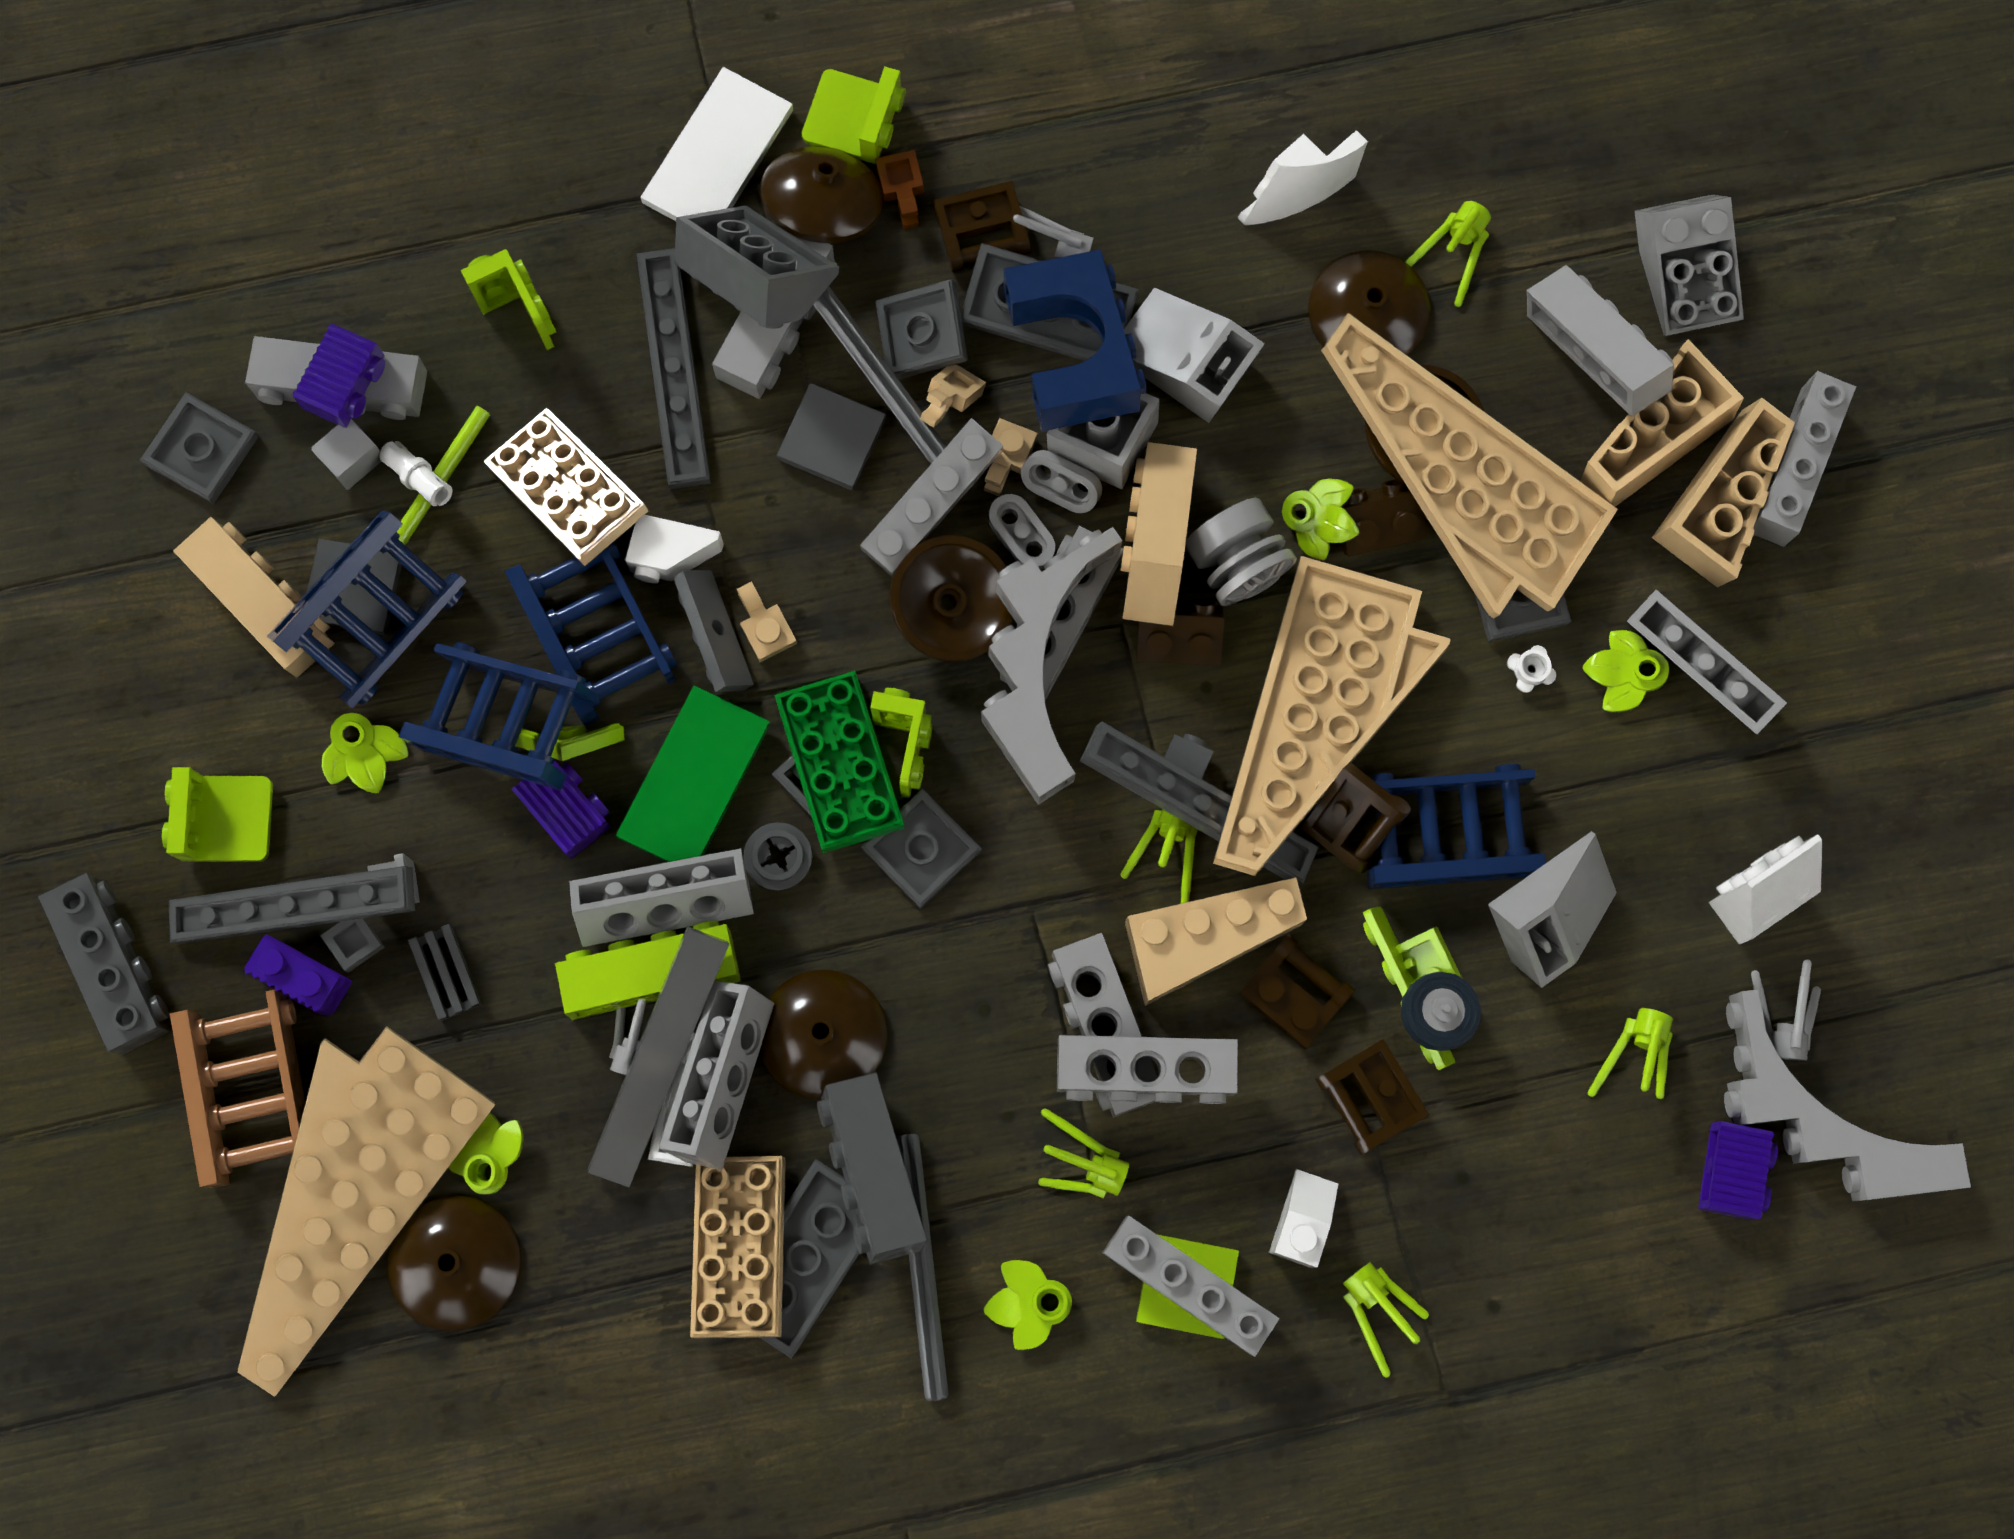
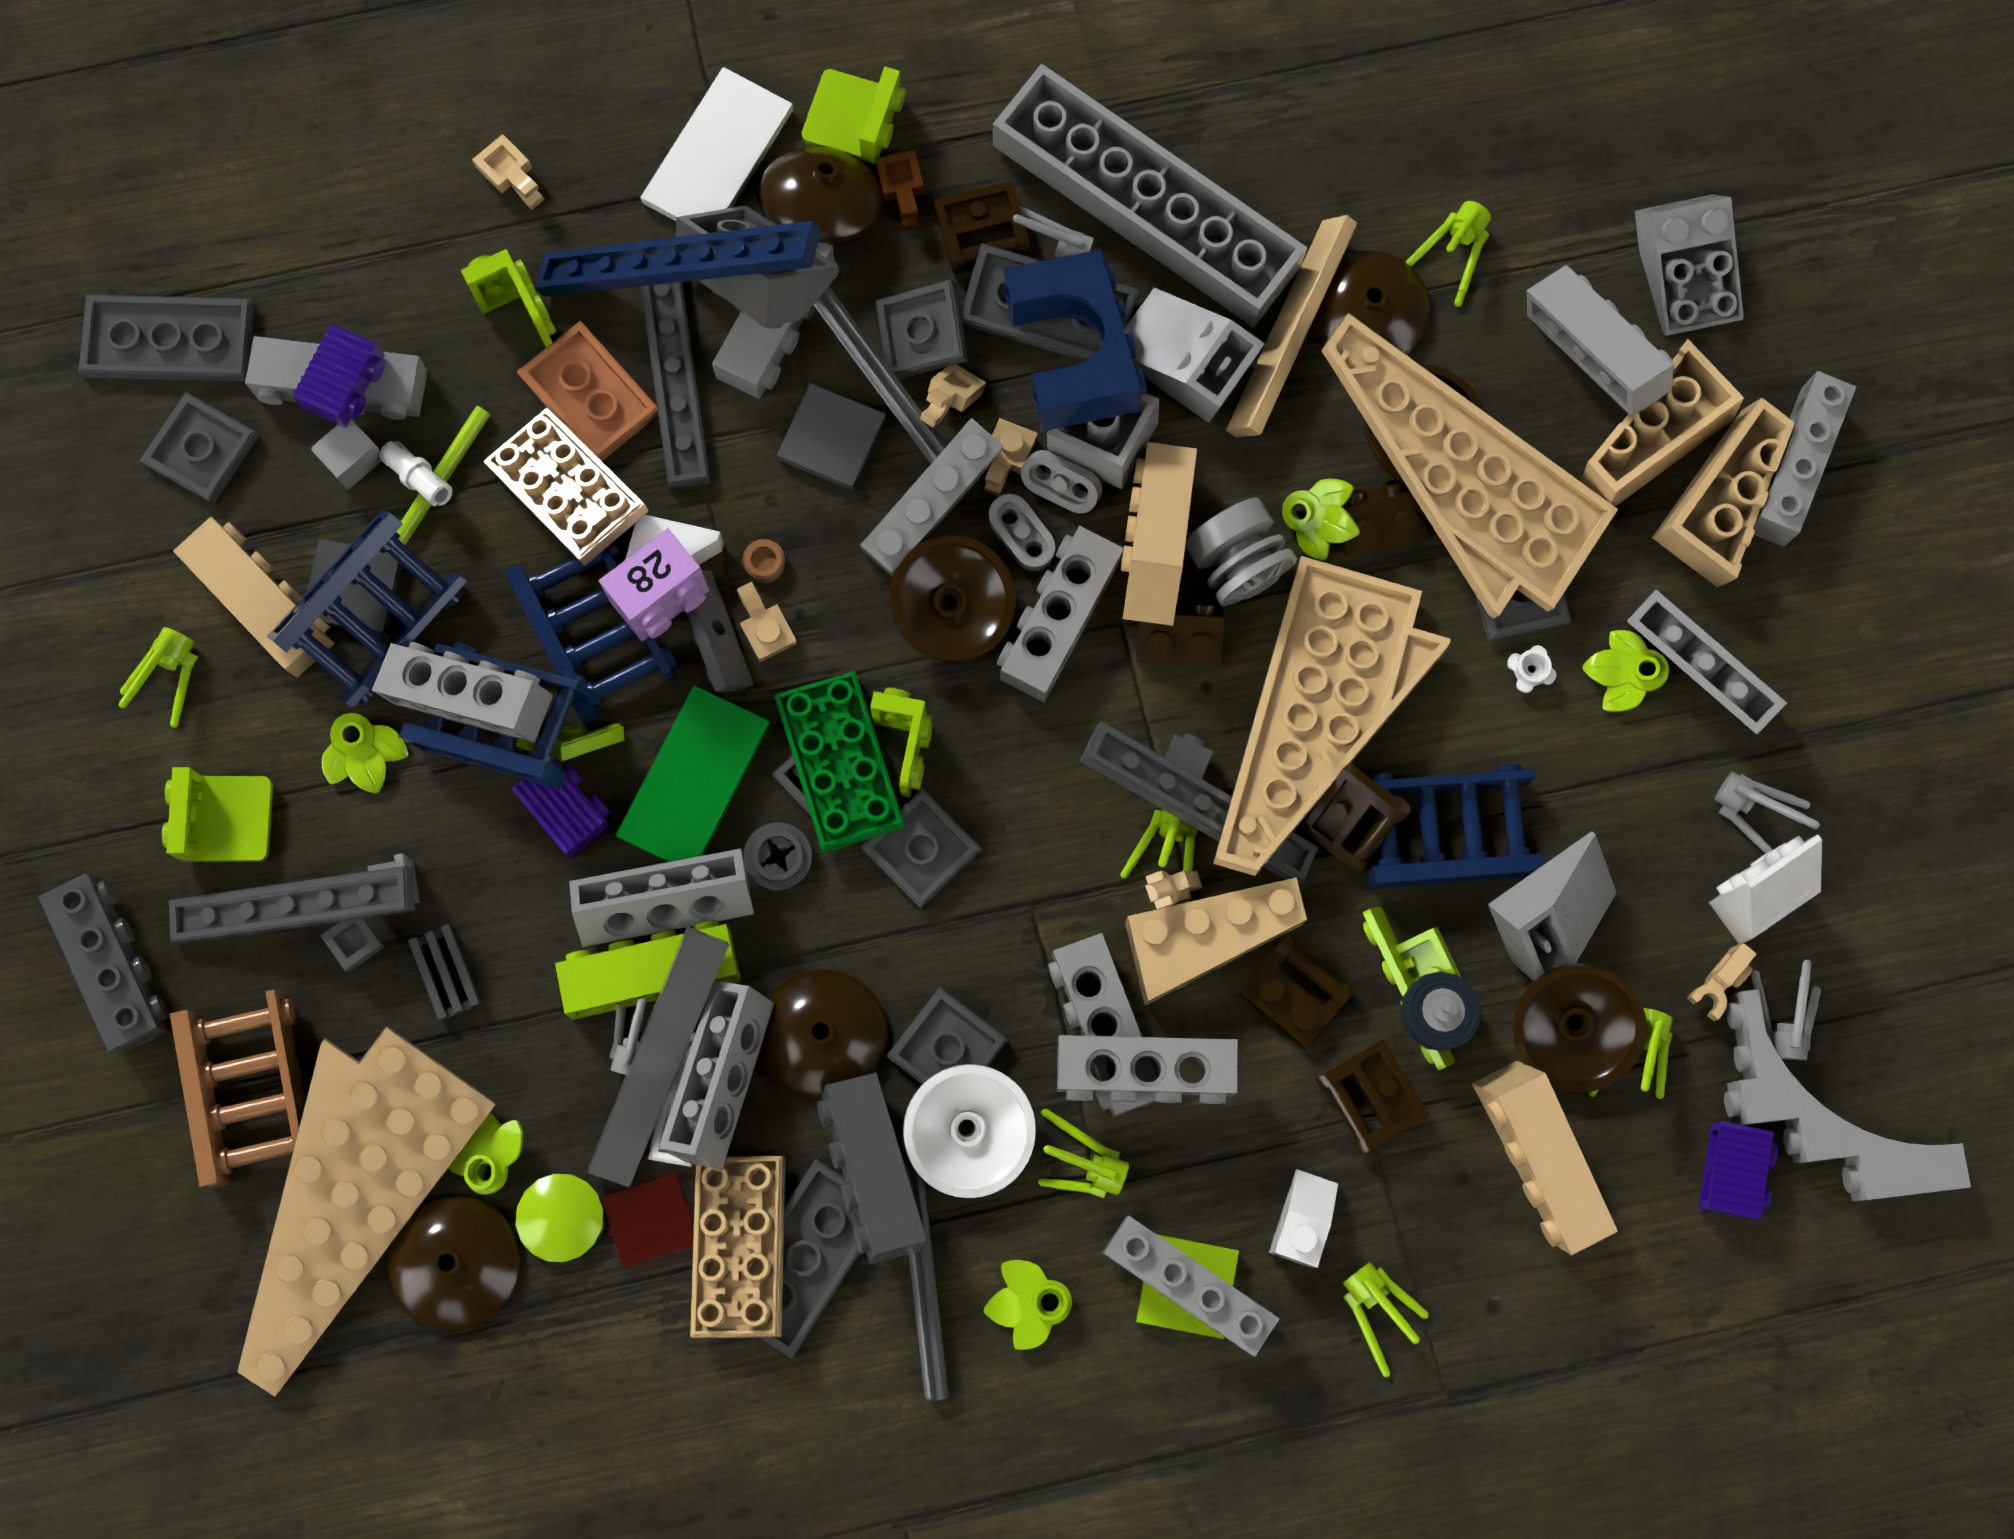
(166, 338): none -> dark grey tile
(167, 651): none -> lime plant
(297, 976): dark purple brick -> none
(406, 684): none -> light grey brick
(508, 167): none -> tan plate
(559, 1217): none -> lime dish
(589, 391): none -> nougat tile
(649, 1220): none -> clear red piece
(655, 585): none -> lavender brick
(679, 259): none -> dark blue plate
(764, 561): none -> medium nougat tile
(945, 1037): none -> dark grey tile
(987, 1156): none -> white dish
(1020, 718): light grey arch -> none
(1148, 195): none -> light grey brick
(1171, 889): none -> tan plate
(1291, 327): none -> tan tile
(1303, 178): white slope -> none
(1545, 1156): none -> tan wedge
(1597, 1048): none -> dark brown dish
(1730, 970): none -> tan plate
(1742, 792): none -> light grey plant

